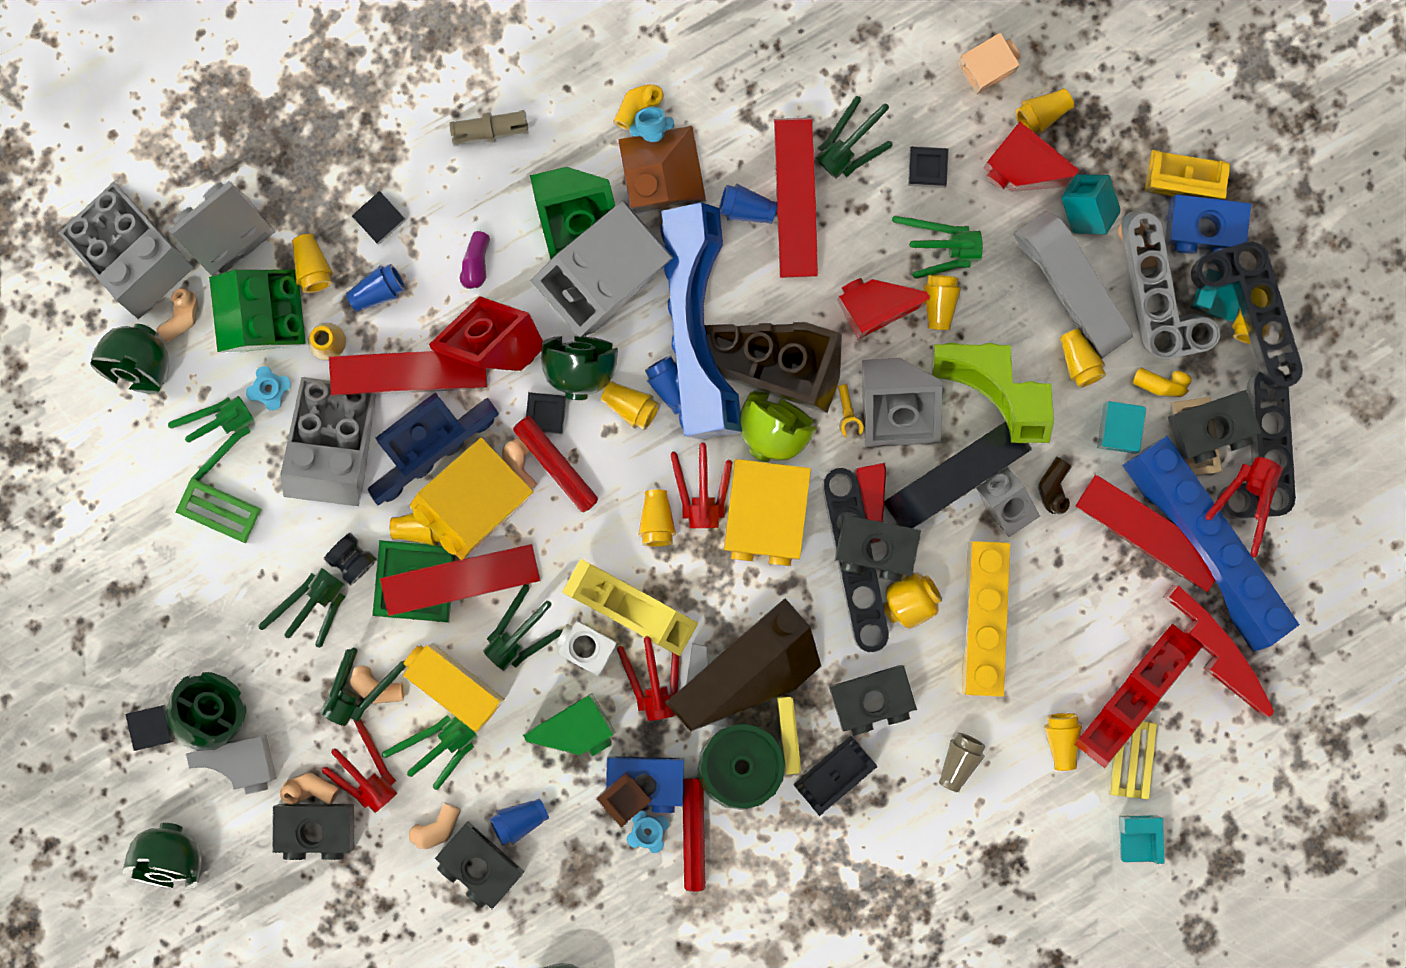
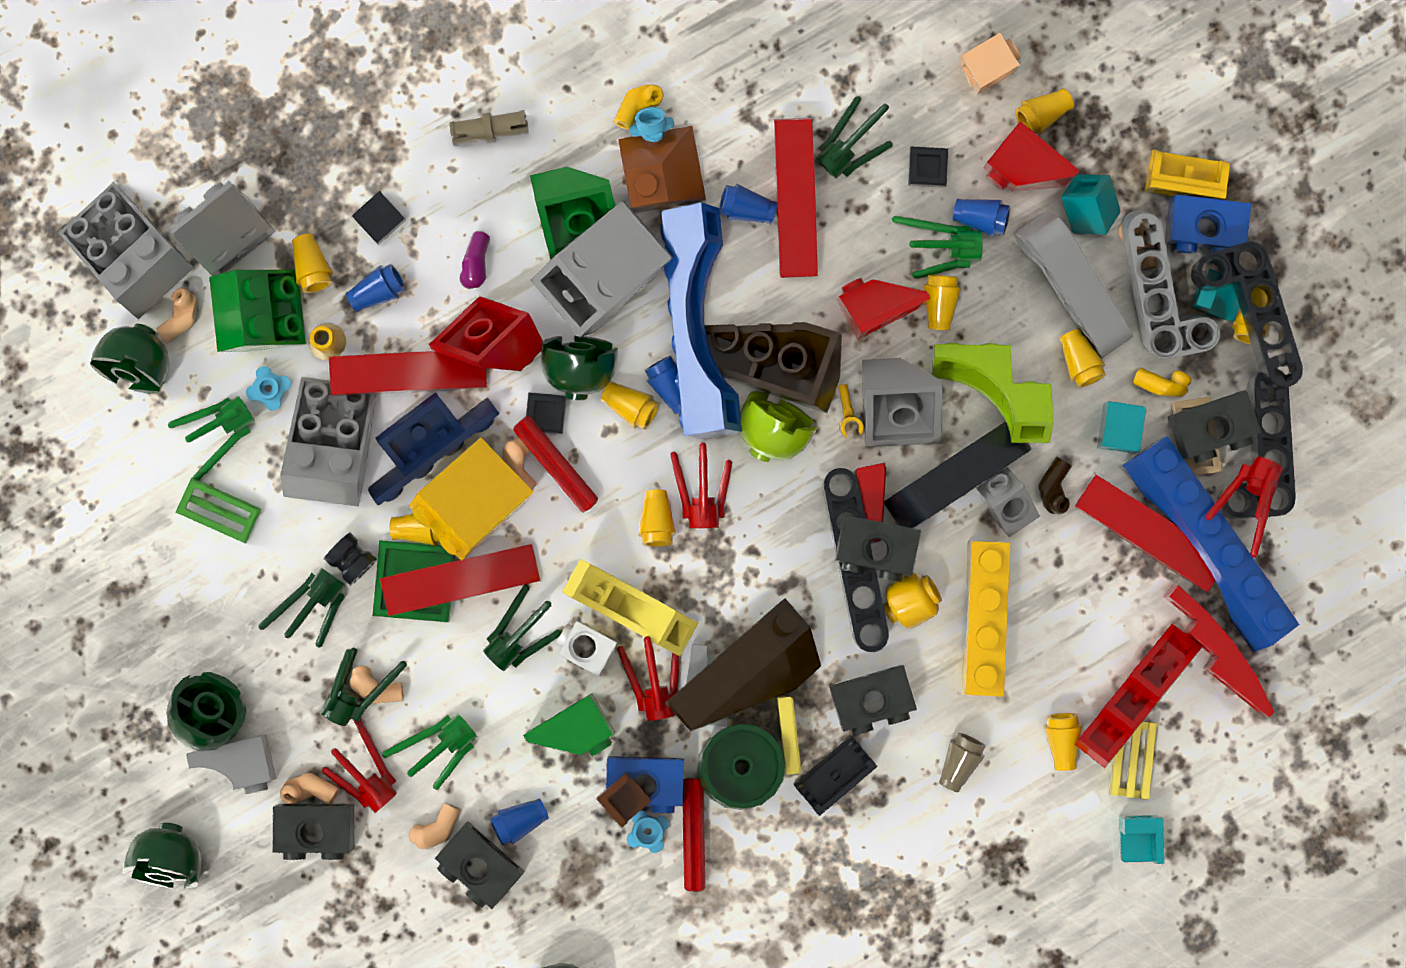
(149, 728): black tile -> none
(452, 686): yellow brick -> none
(767, 511): yellow brick -> none
(983, 215): none -> blue cone

